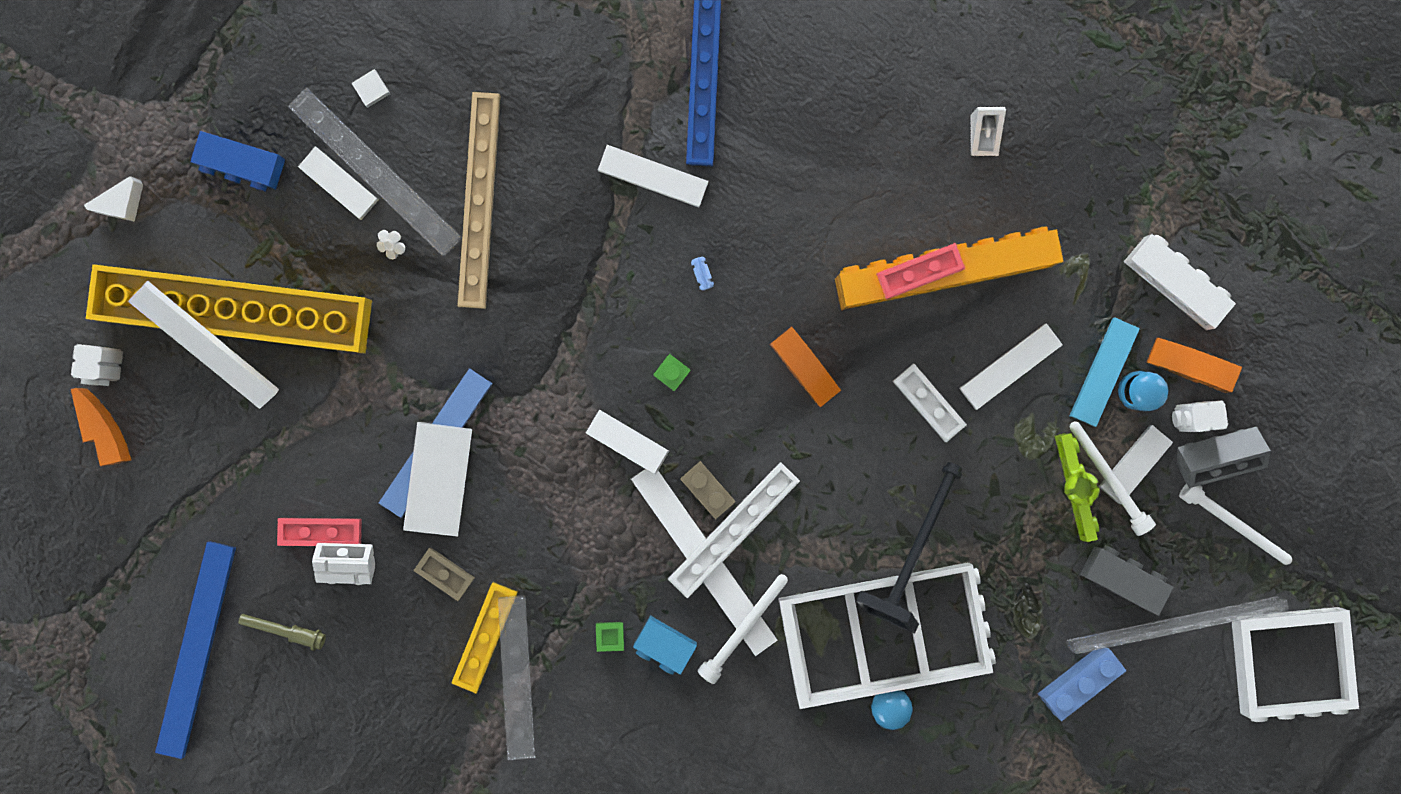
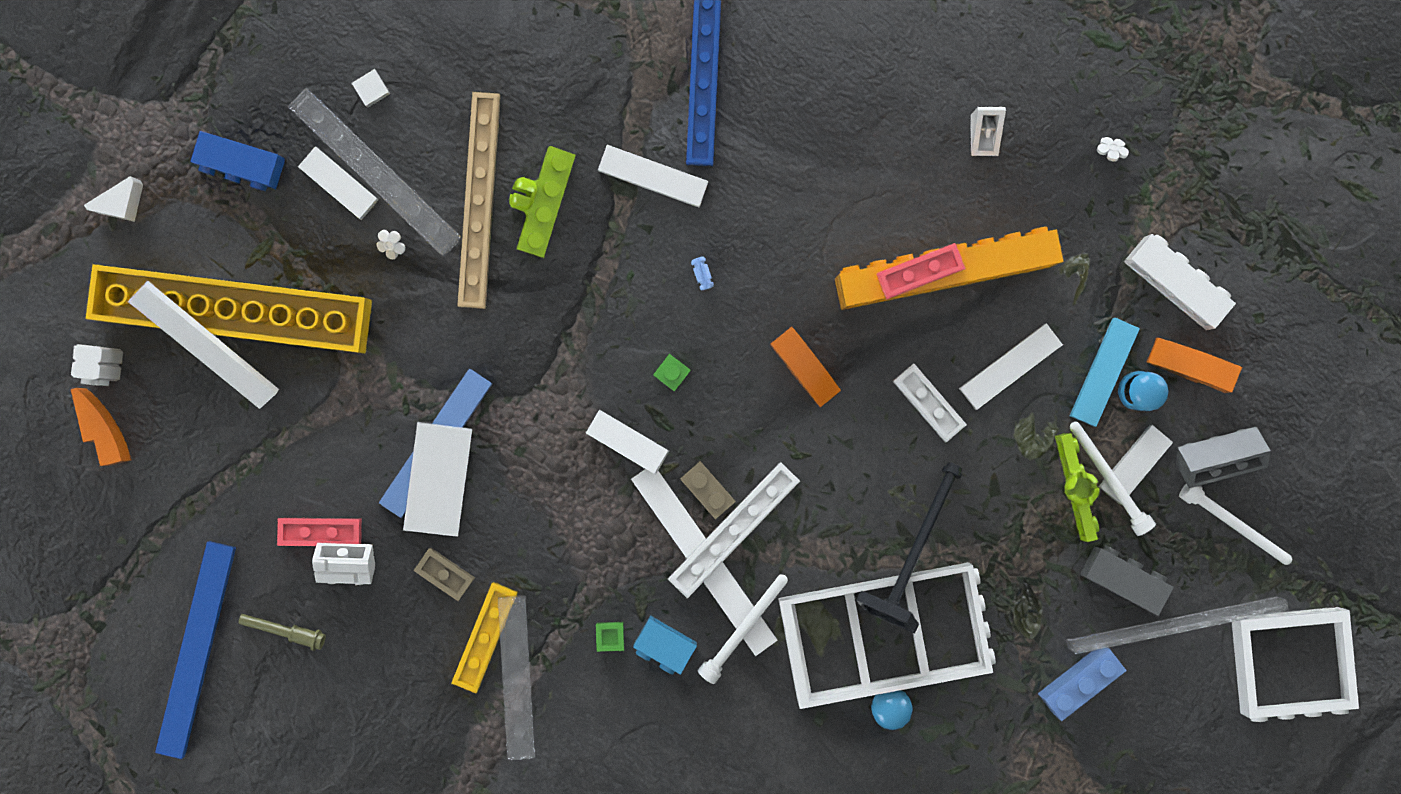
(542, 200): none -> lime plate
(1112, 149): none -> white plant
(1200, 416): white brick -> none

